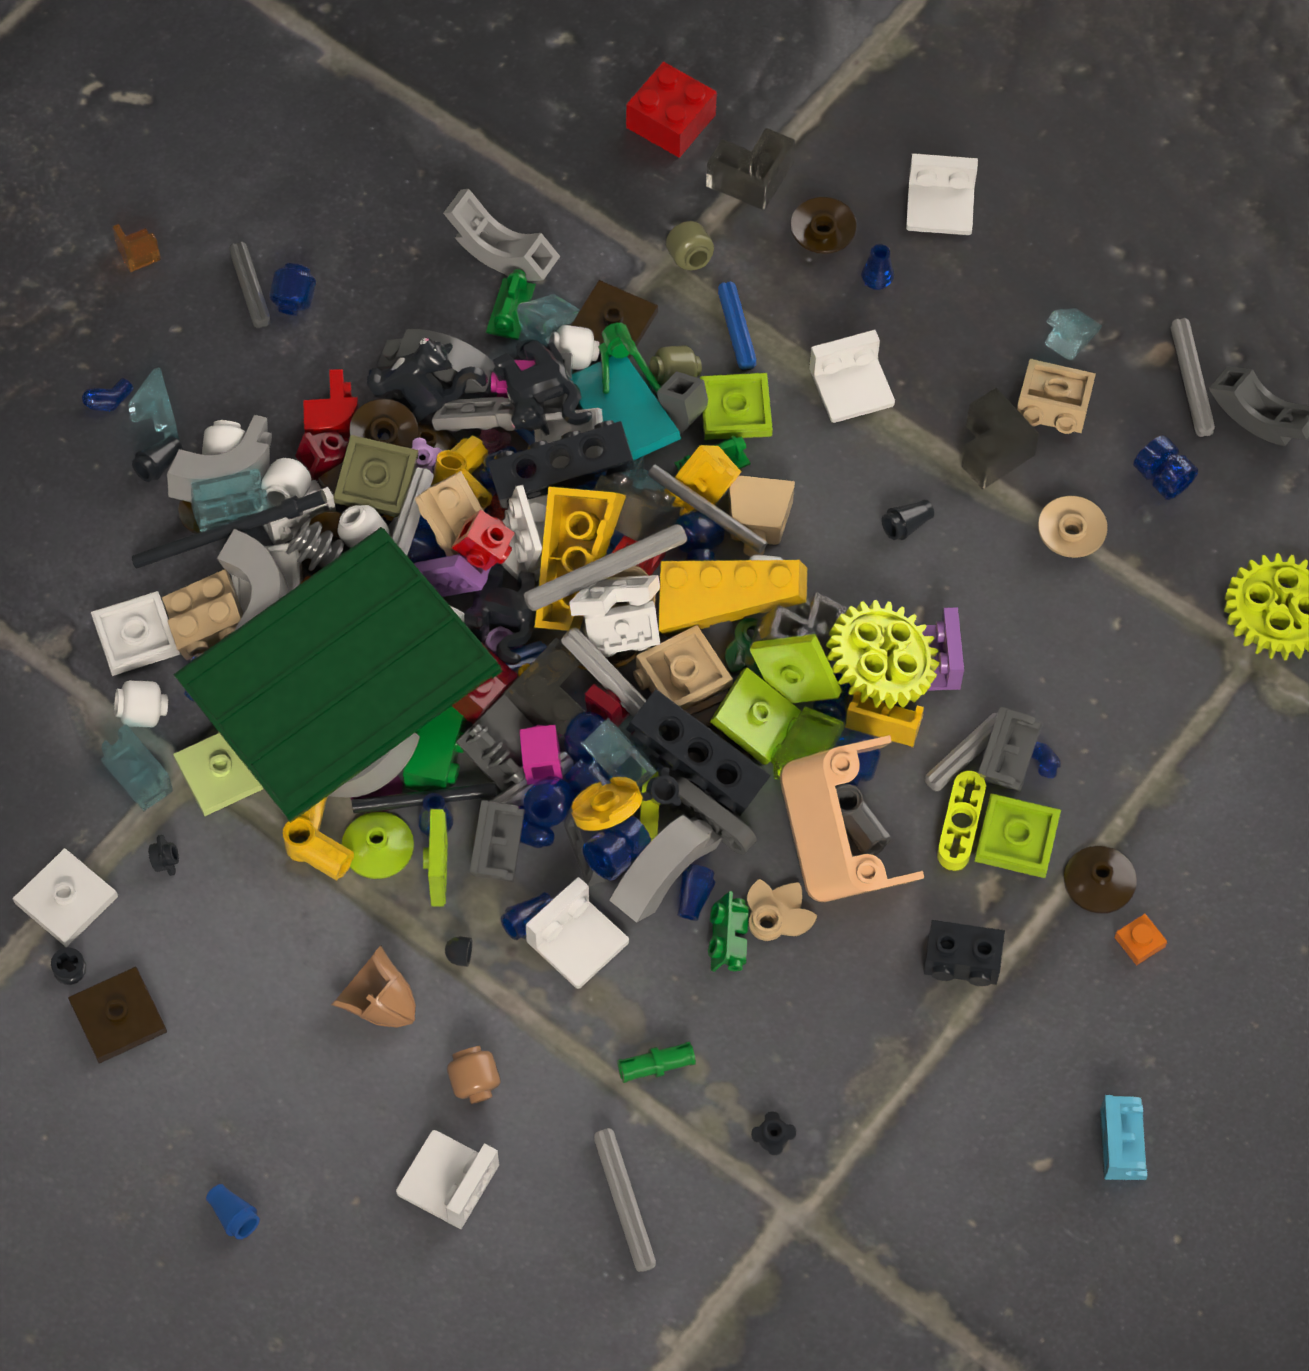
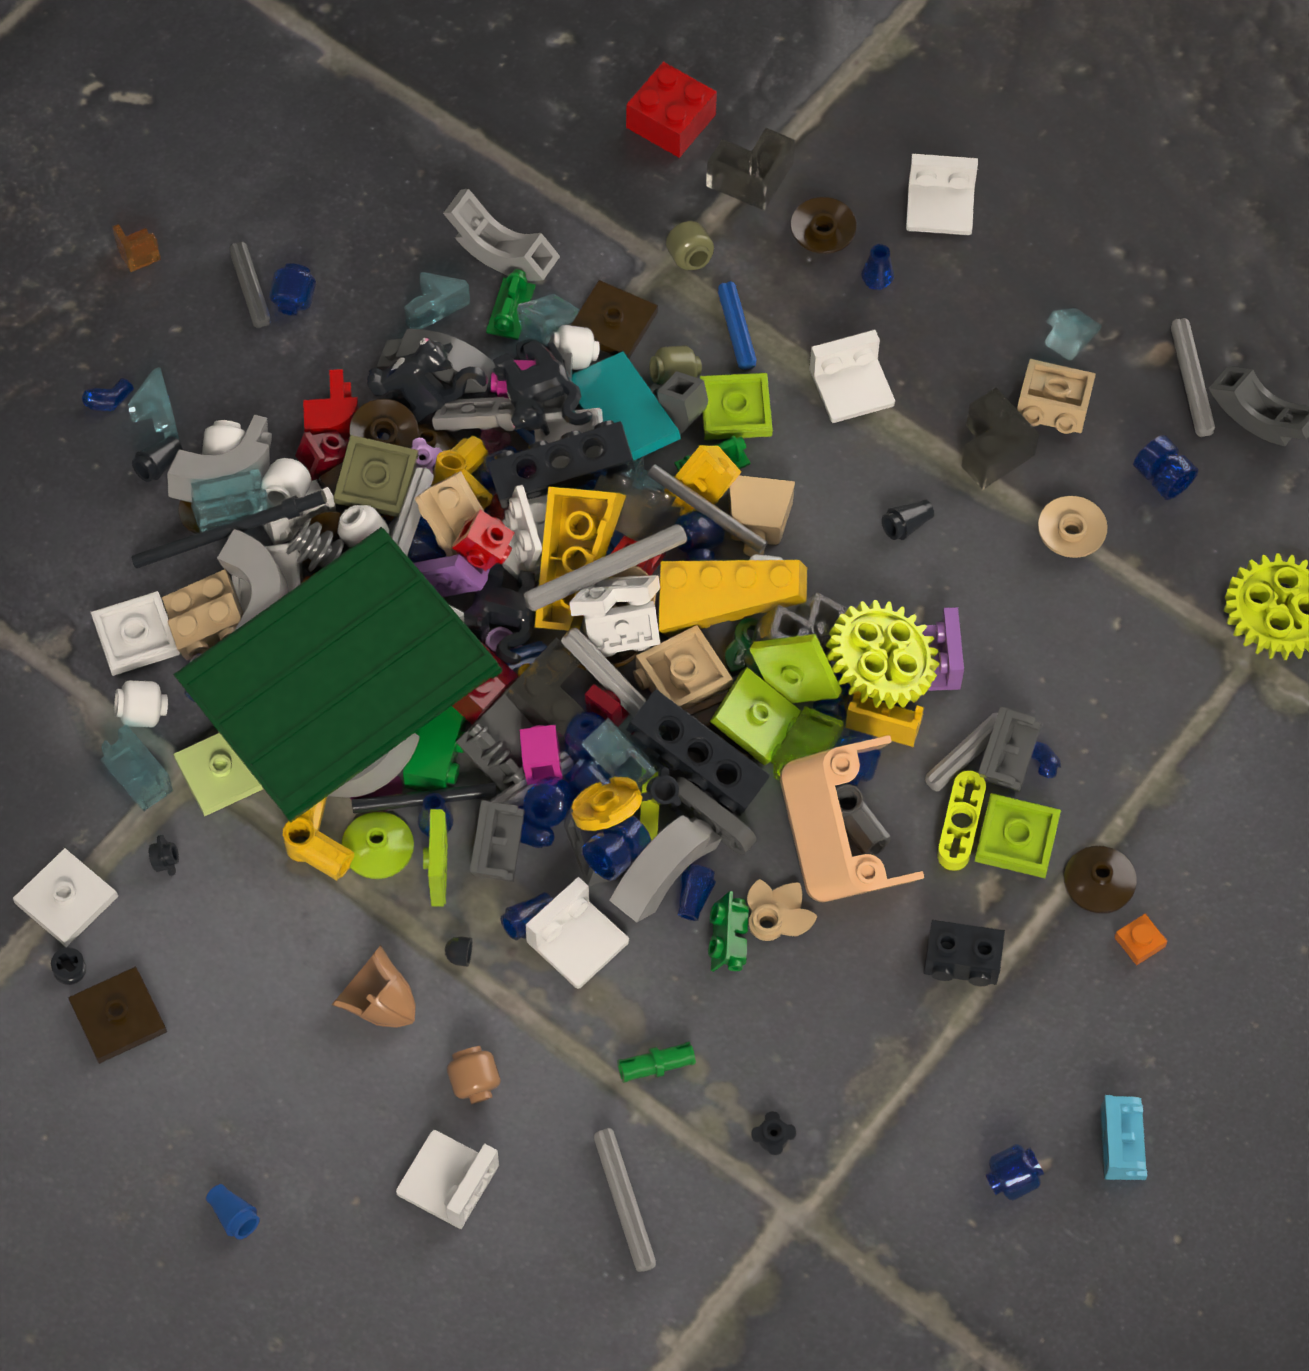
(440, 299): none -> clear light blue slope
(620, 344): green plant -> none
(1014, 1172): none -> clear blue head

